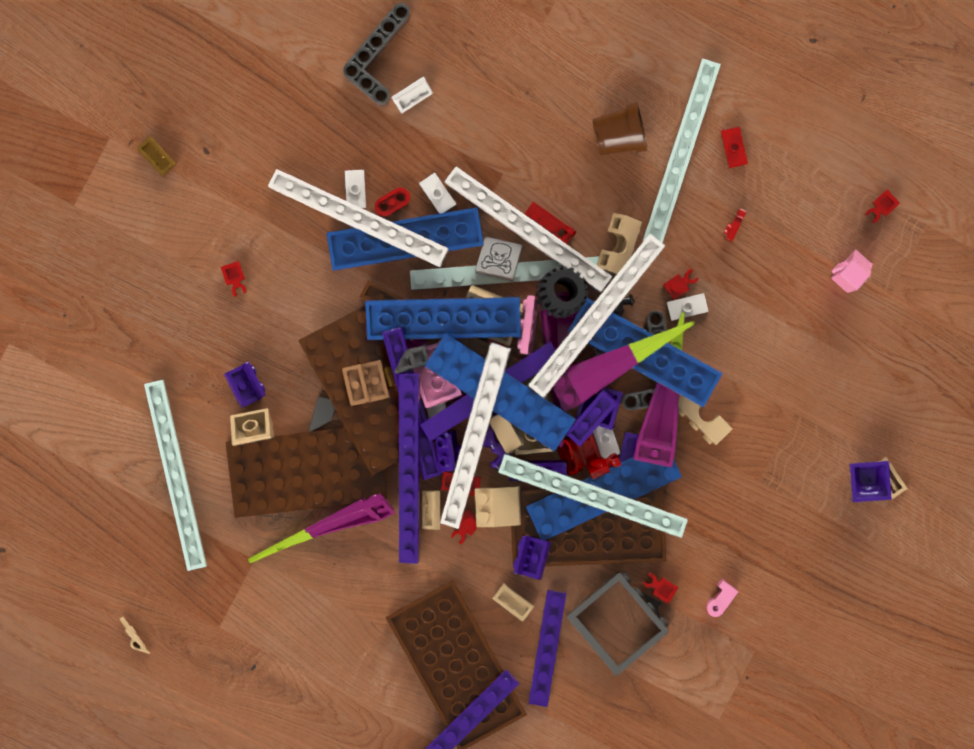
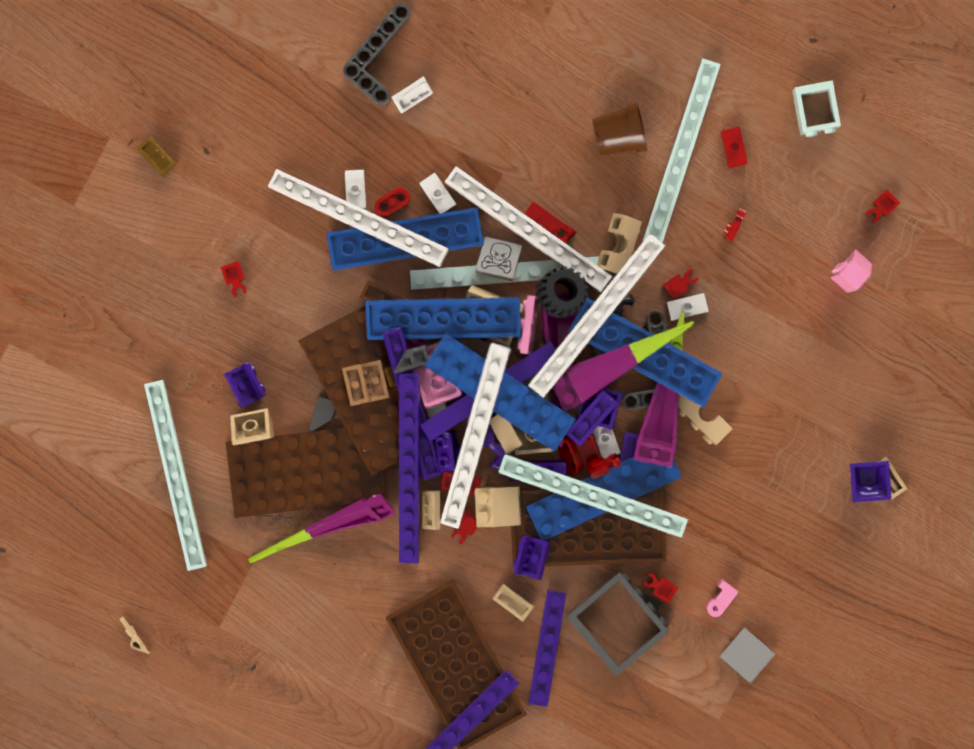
(747, 655): none -> light grey slope
(813, 89): none -> light aqua window

